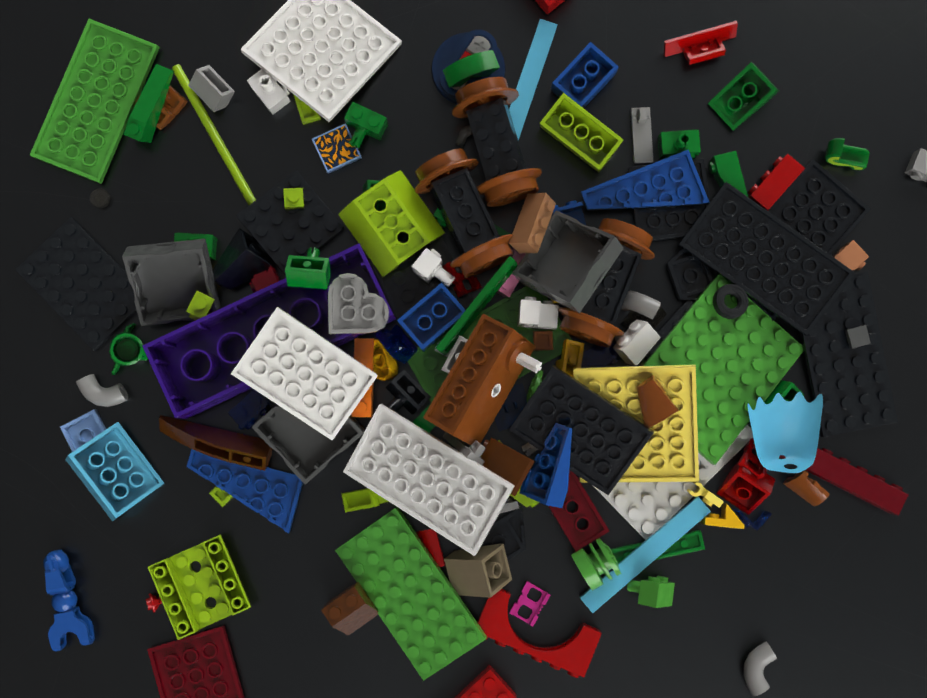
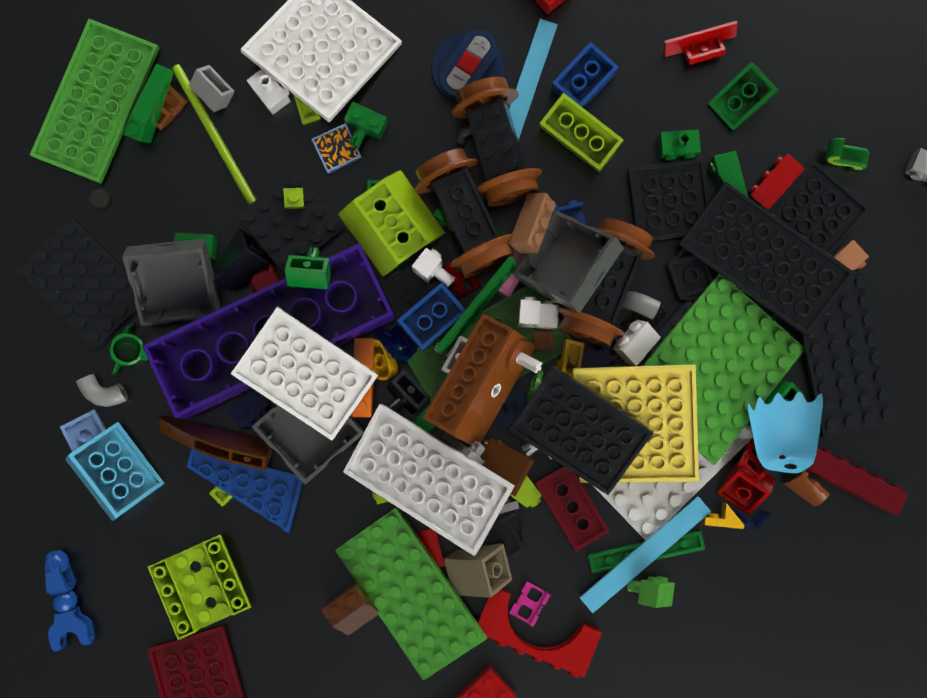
(153, 602): red plate -> none
(199, 305): lime bracket -> none
(354, 308): light grey plate -> none
(359, 500): lime tile -> none
(472, 66): green brick -> none
(549, 476): blue wedge -> none
(596, 564): bright green wheel -> none
(641, 136): light grey hinge -> none
(654, 402): dark orange slope -> none
(660, 184): blue wing -> none
(708, 497): light yellow plate -> none
(722, 309): black tyre -> none
(754, 667): light grey cylinder -> none
(857, 336): dark grey tile -> none

